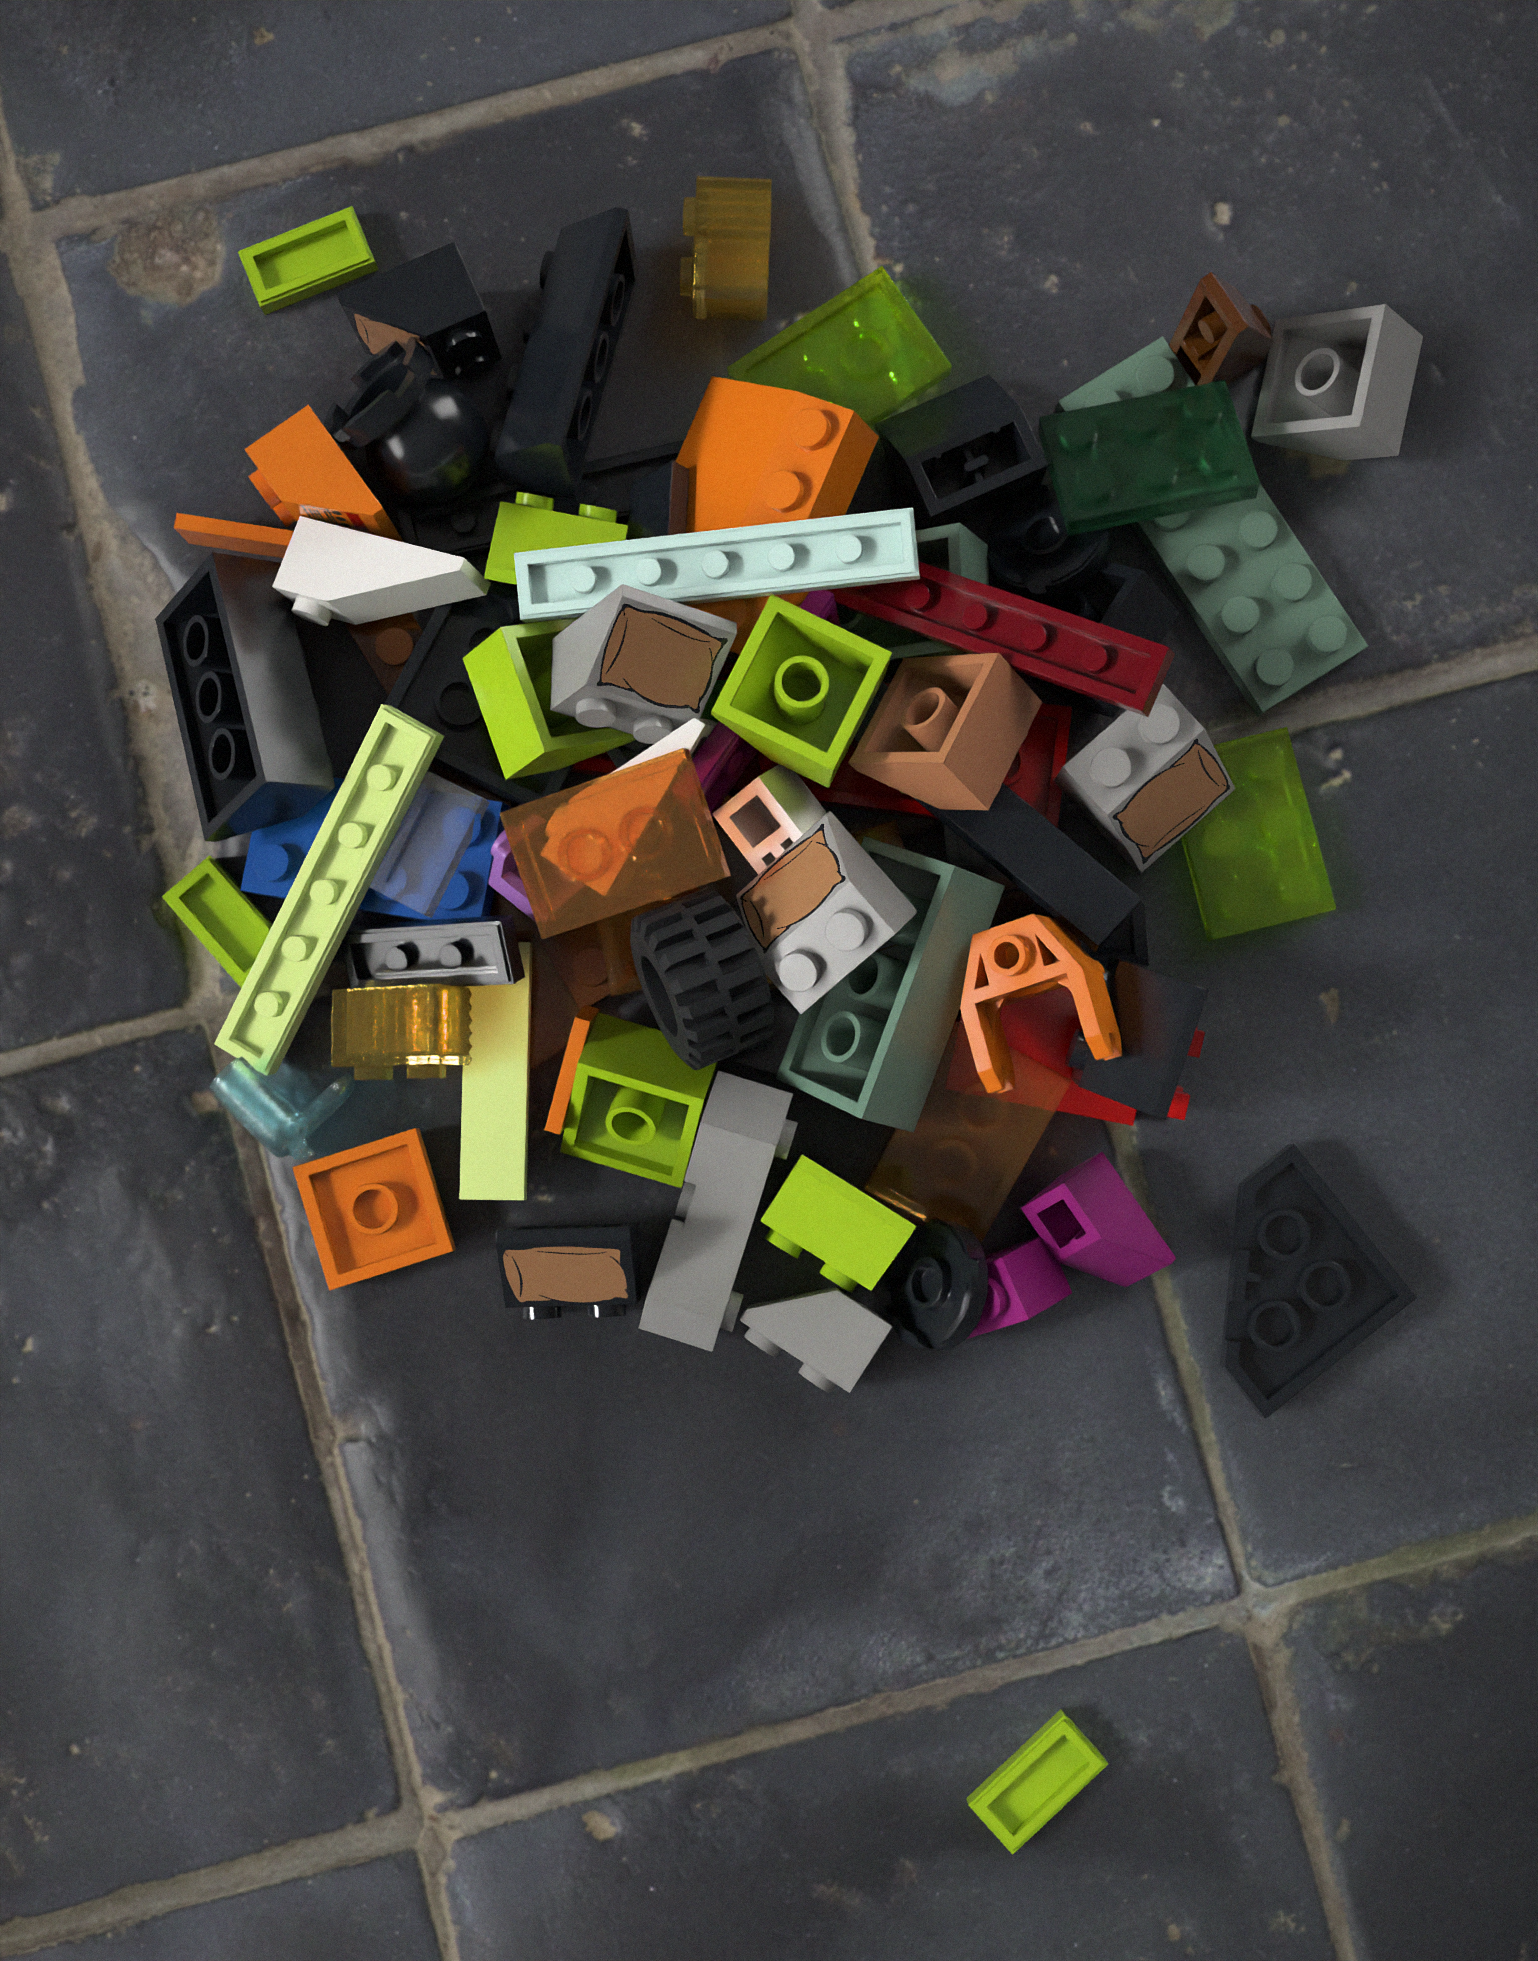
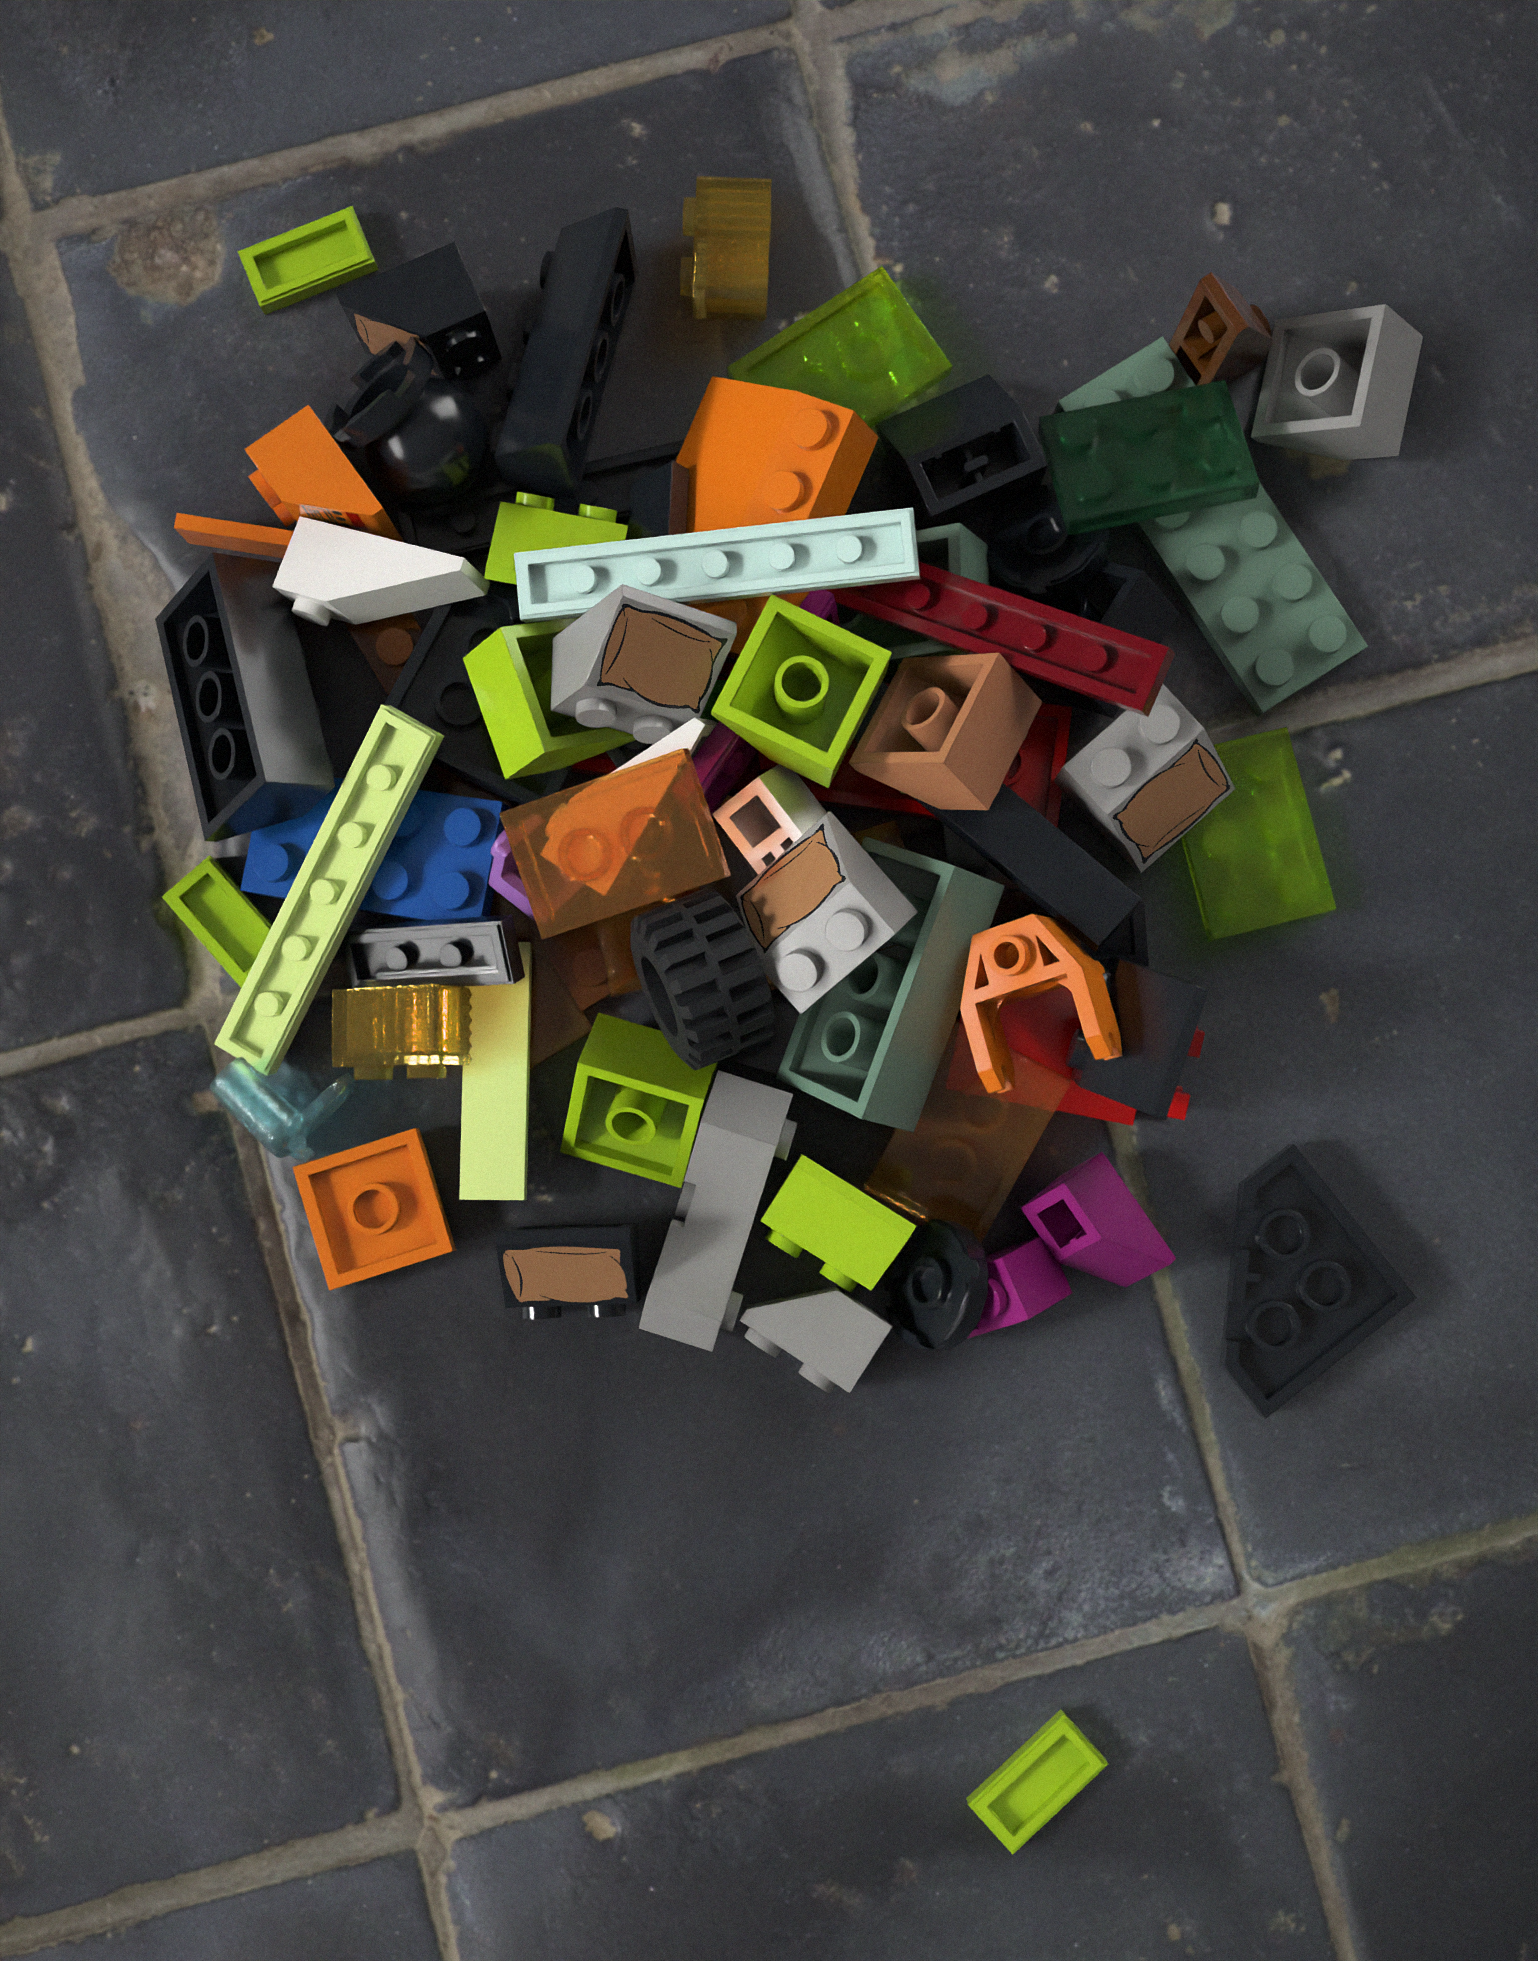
(429, 844): clear tile -> none
(579, 1034): orange piece -> none

